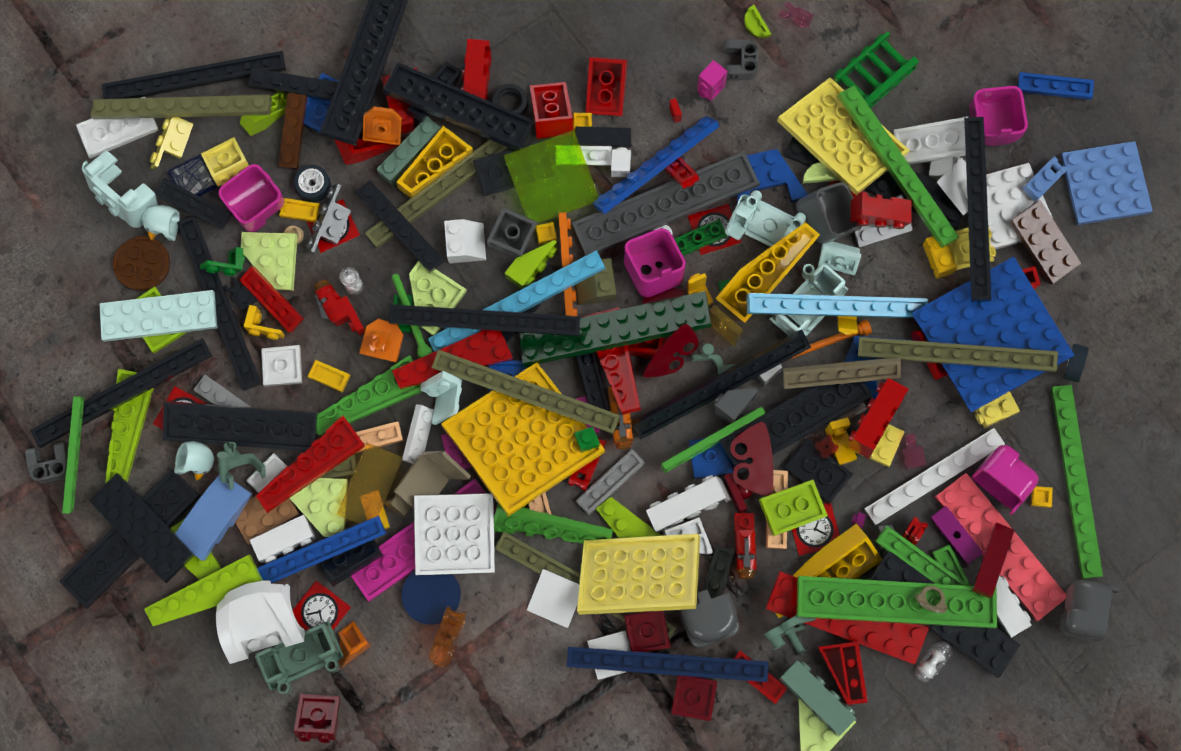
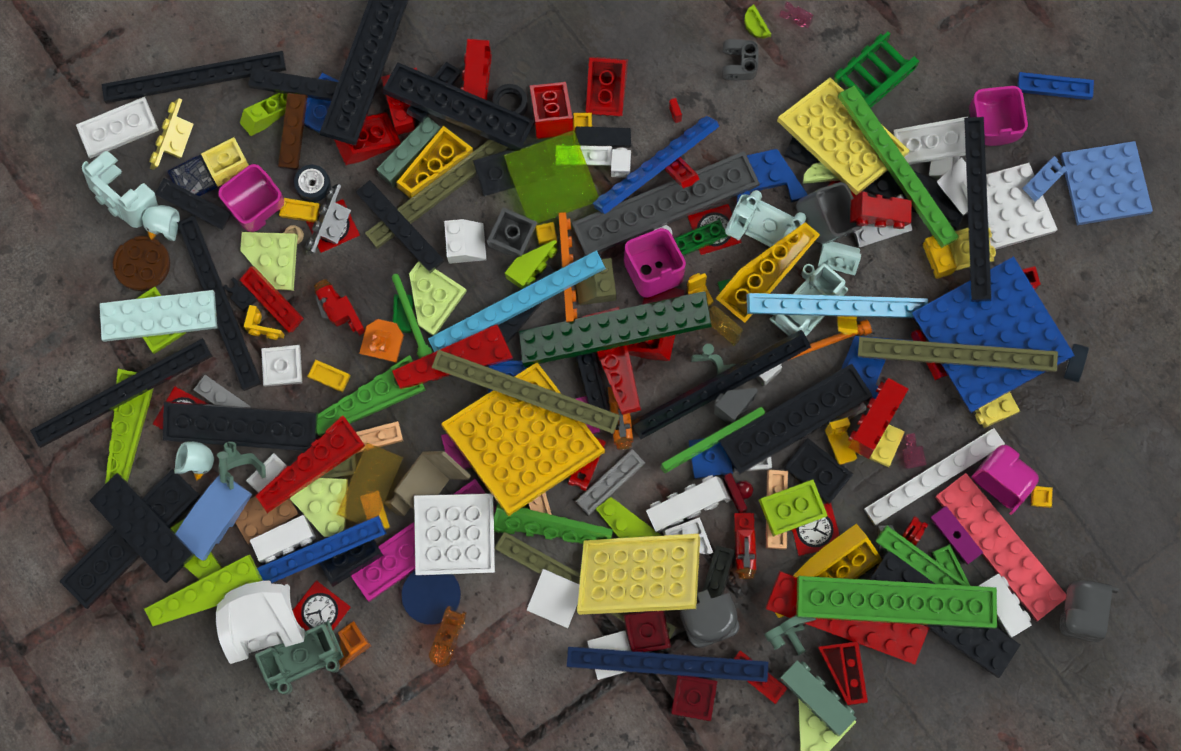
(50, 467): dark grey piece -> none
(73, 454): bright green tile -> none
(181, 107): olive plate -> none
(235, 263): green bracket -> none
(317, 718): dark red plate -> none
(350, 279): clear piece -> none
(382, 126): orange piece -> none
(418, 433): white plate -> none
(447, 392): light aqua bracket -> none
(484, 320): black plate -> none
(587, 439): green plate -> none
(660, 363): dark red piece -> none
(711, 81): dark pink brick -> none
(759, 449): dark red piece -> none
(826, 451): clear red plate -> none
(841, 373): dark tan plate -> none
(859, 519): magenta plate -> none
(920, 597): dark tan piece -> none
(926, 669): clear piece -> none
(993, 560): dark red tile -> none
(1045, 242): plate -> none
(1076, 482): bright green plate -> none

